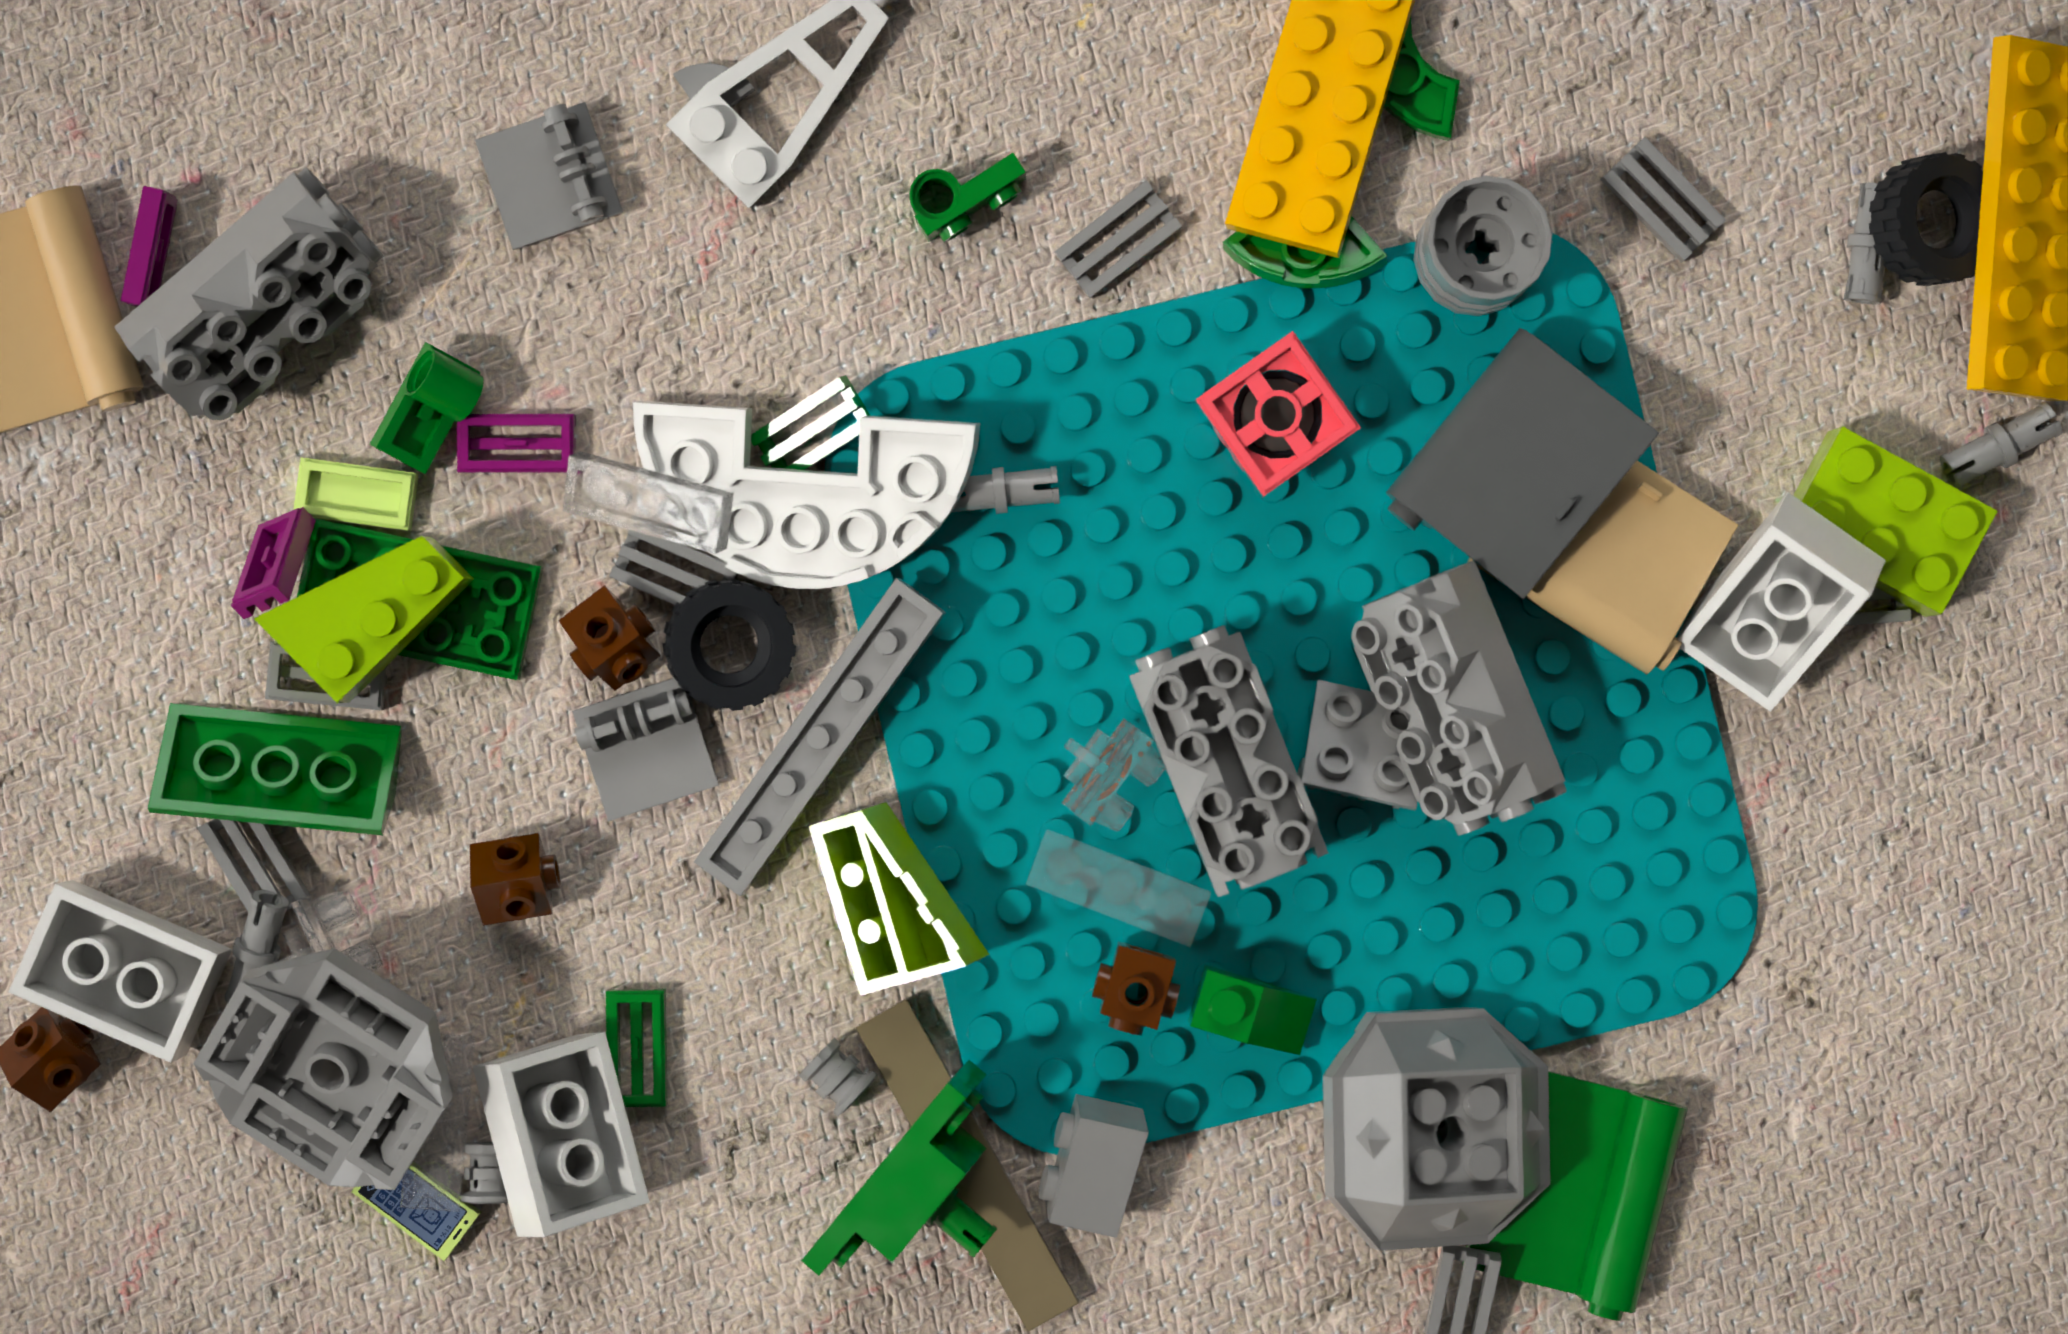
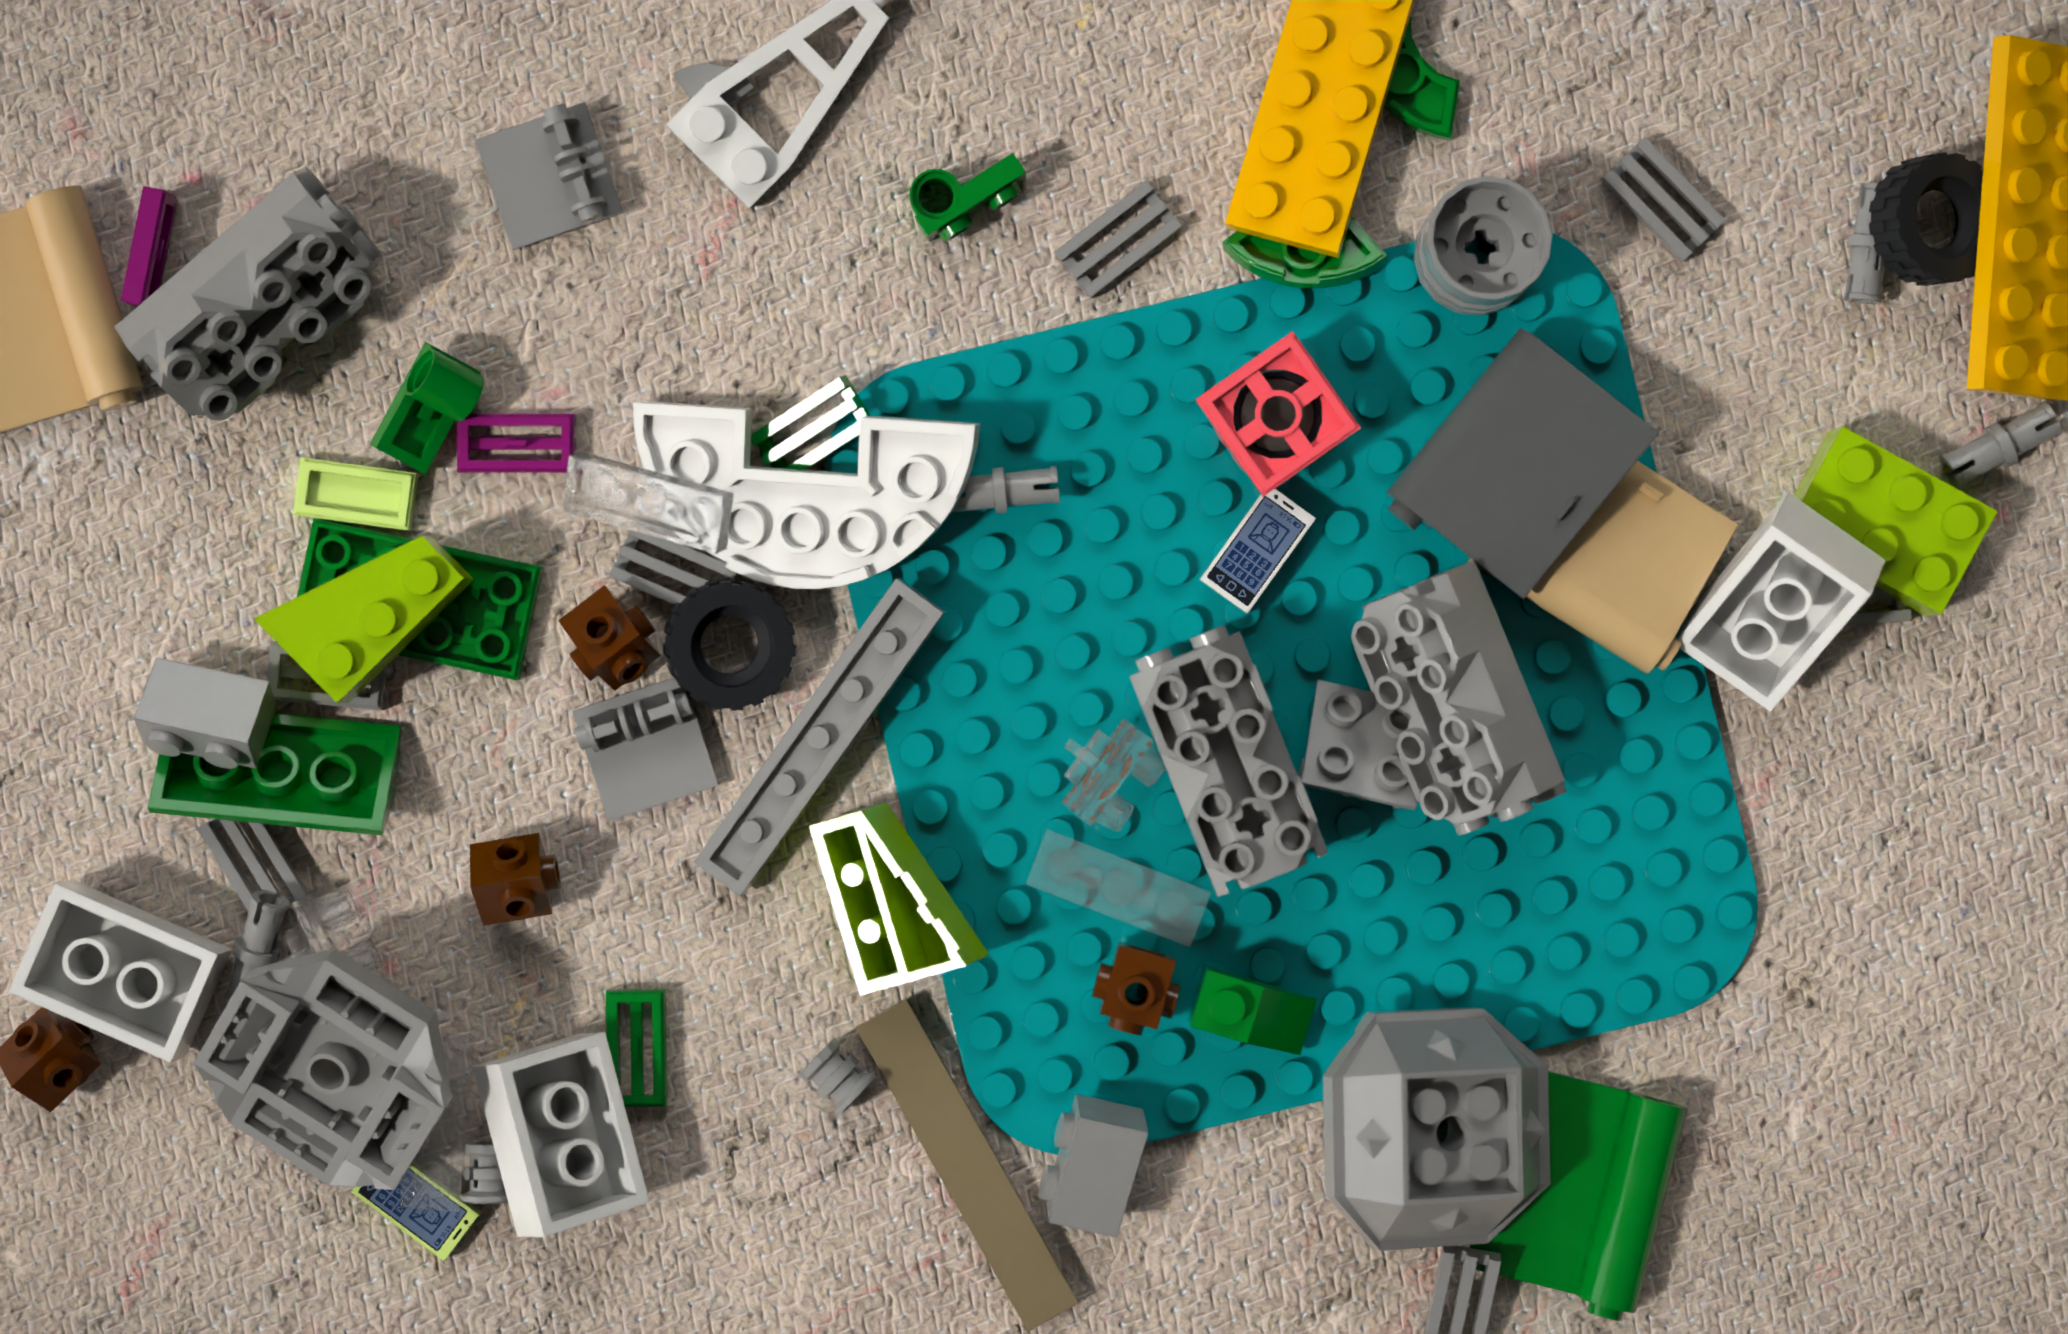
(205, 714): none -> light grey brick
(273, 562): magenta tile -> none
(915, 1185): green brick -> none
(1257, 549): none -> tile

